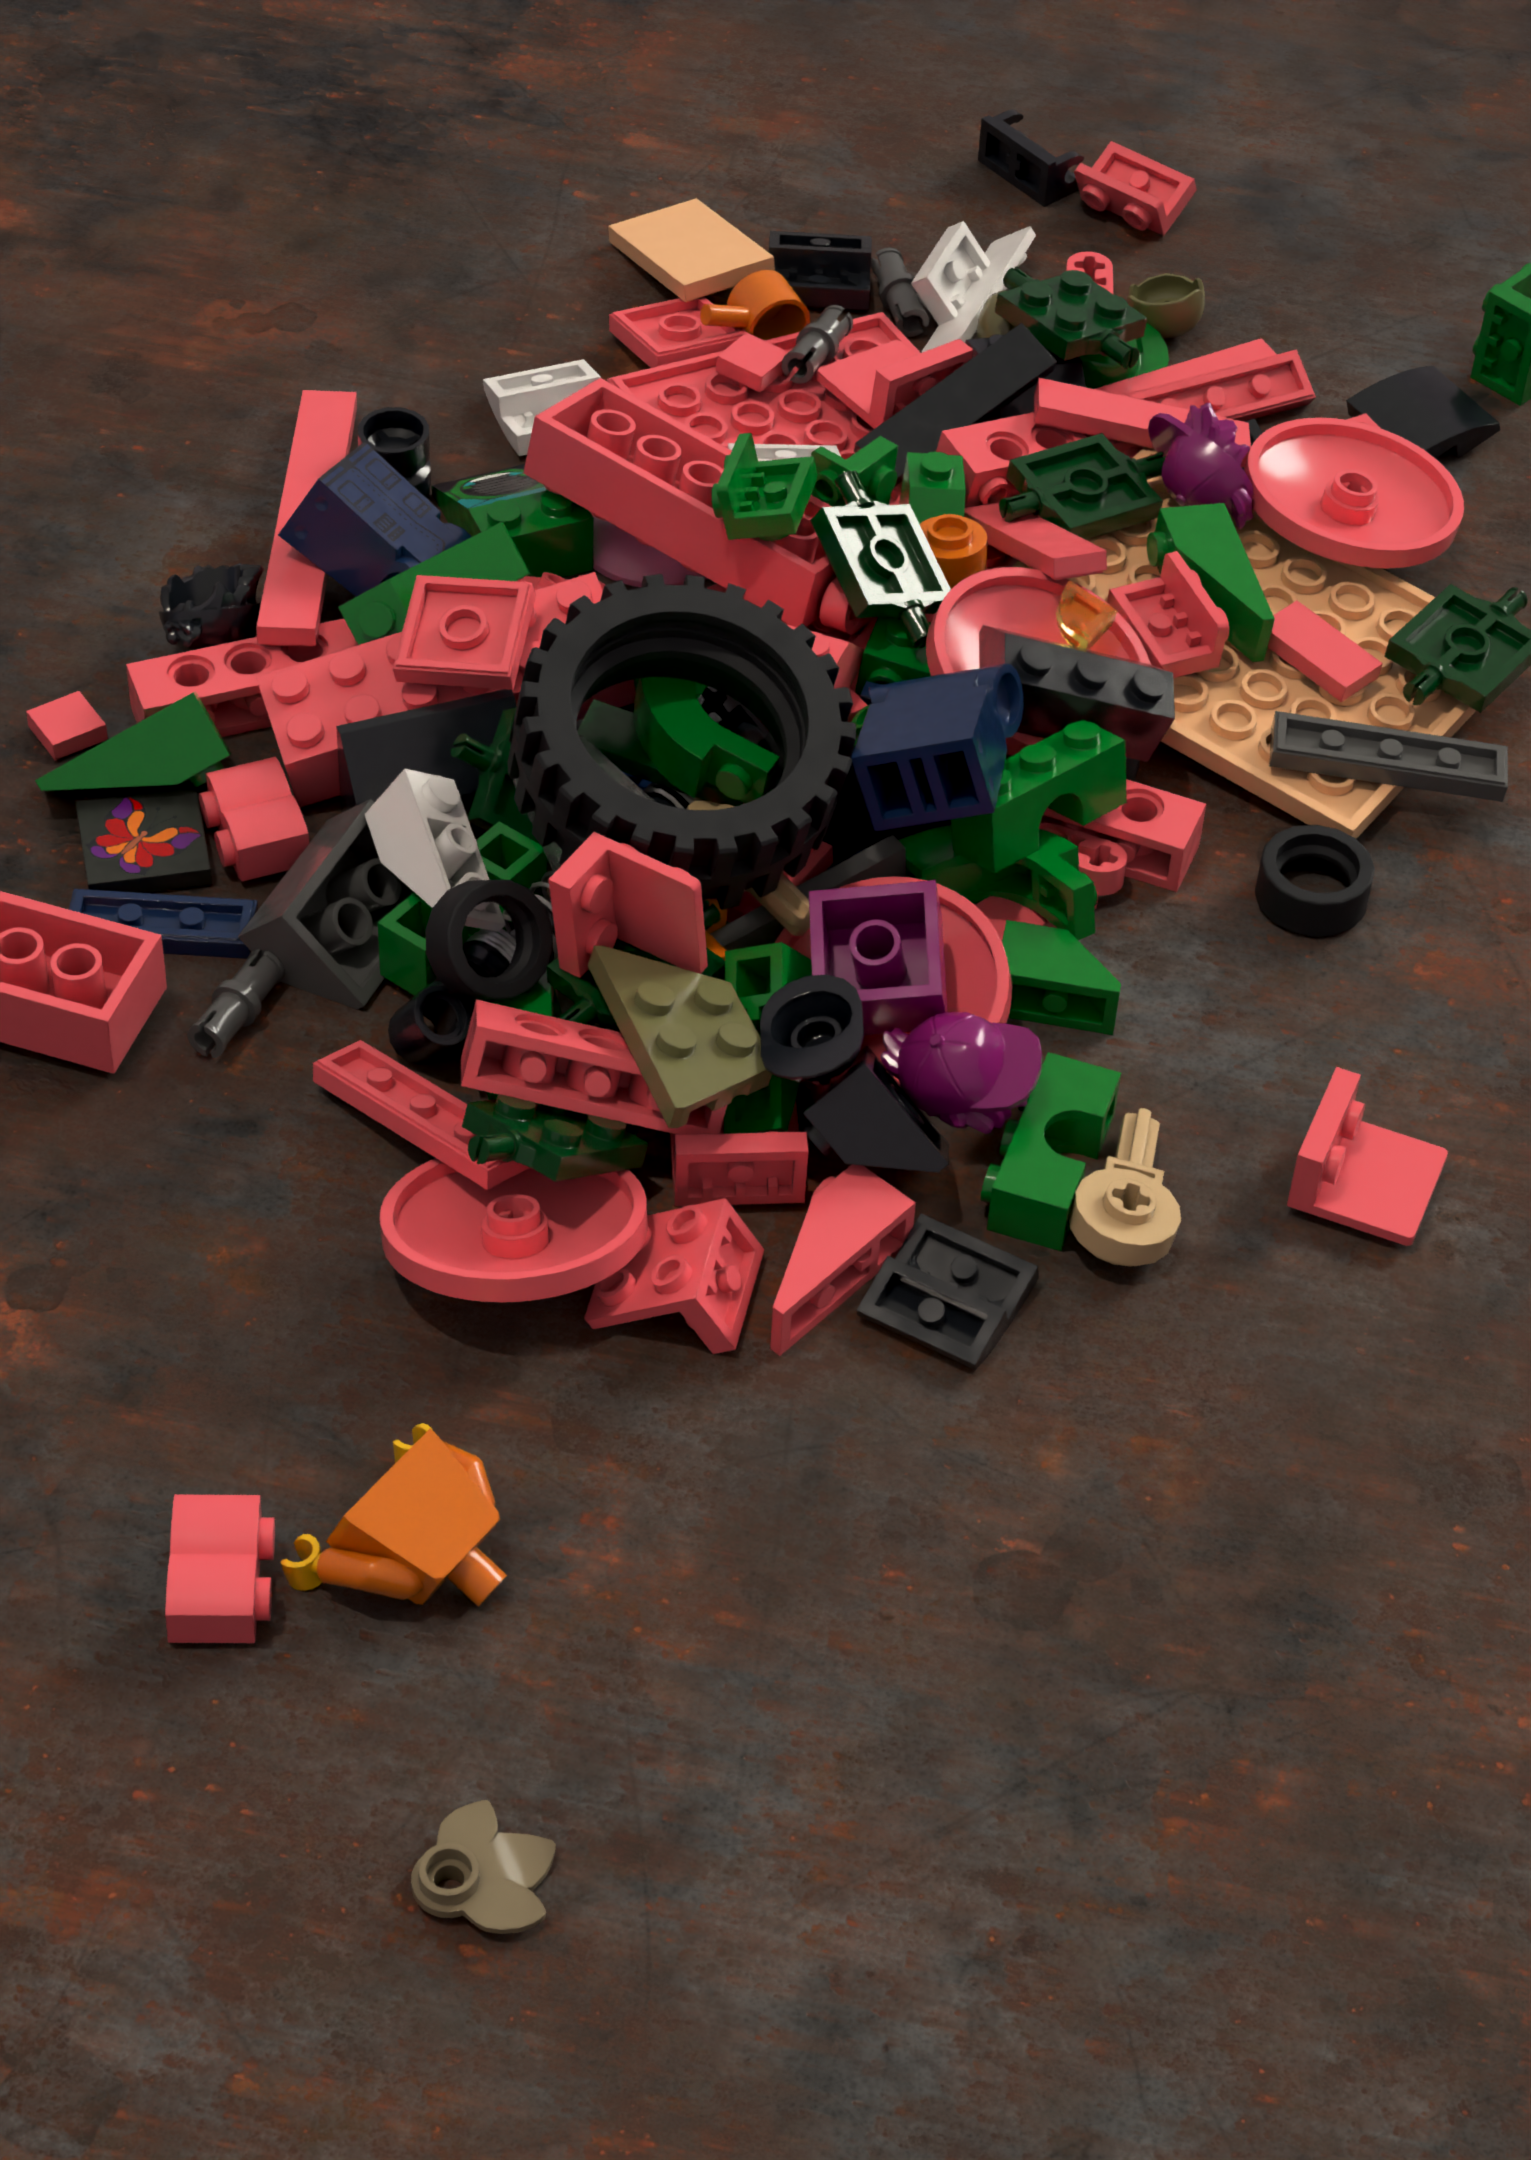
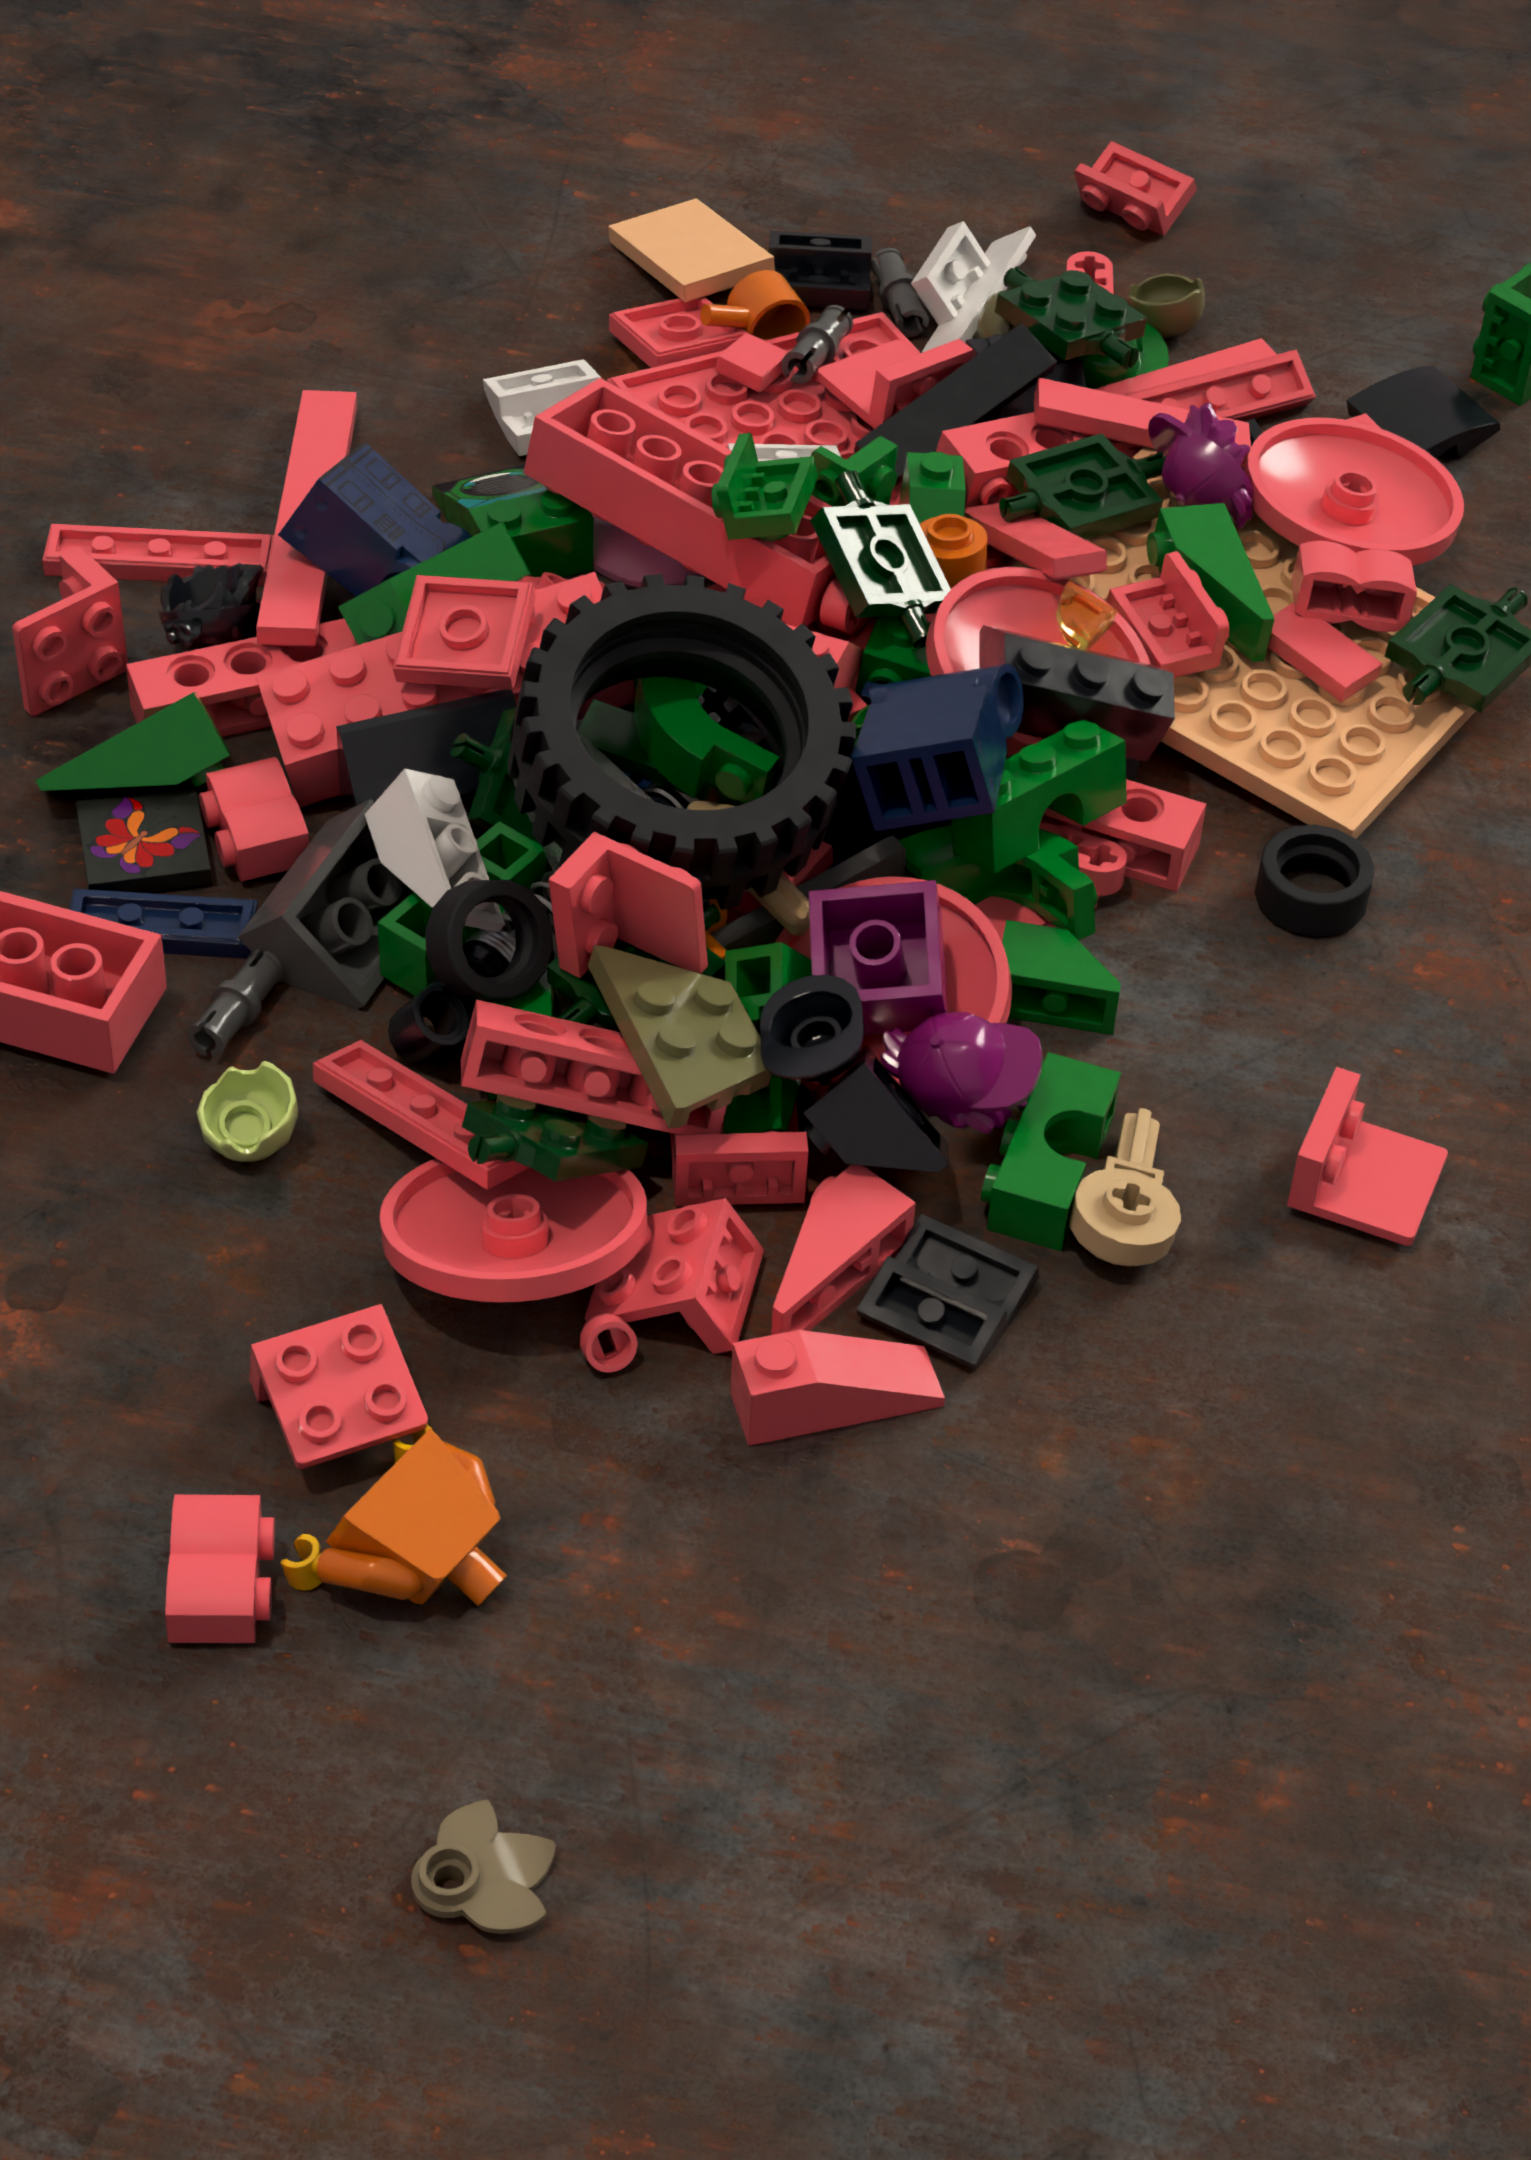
(67, 725): coral tile -> none
(73, 640): none -> coral bracket
(155, 552): none -> coral tile
(248, 1113): none -> yellowish green hair
(337, 1386): none -> coral bracket
(402, 441): black wheel -> none
(621, 1337): none -> coral hinge
(825, 1382): none -> coral slope
(1024, 161): black hinge -> none
(1367, 586): none -> coral brick
(1389, 756): dark grey tile -> none

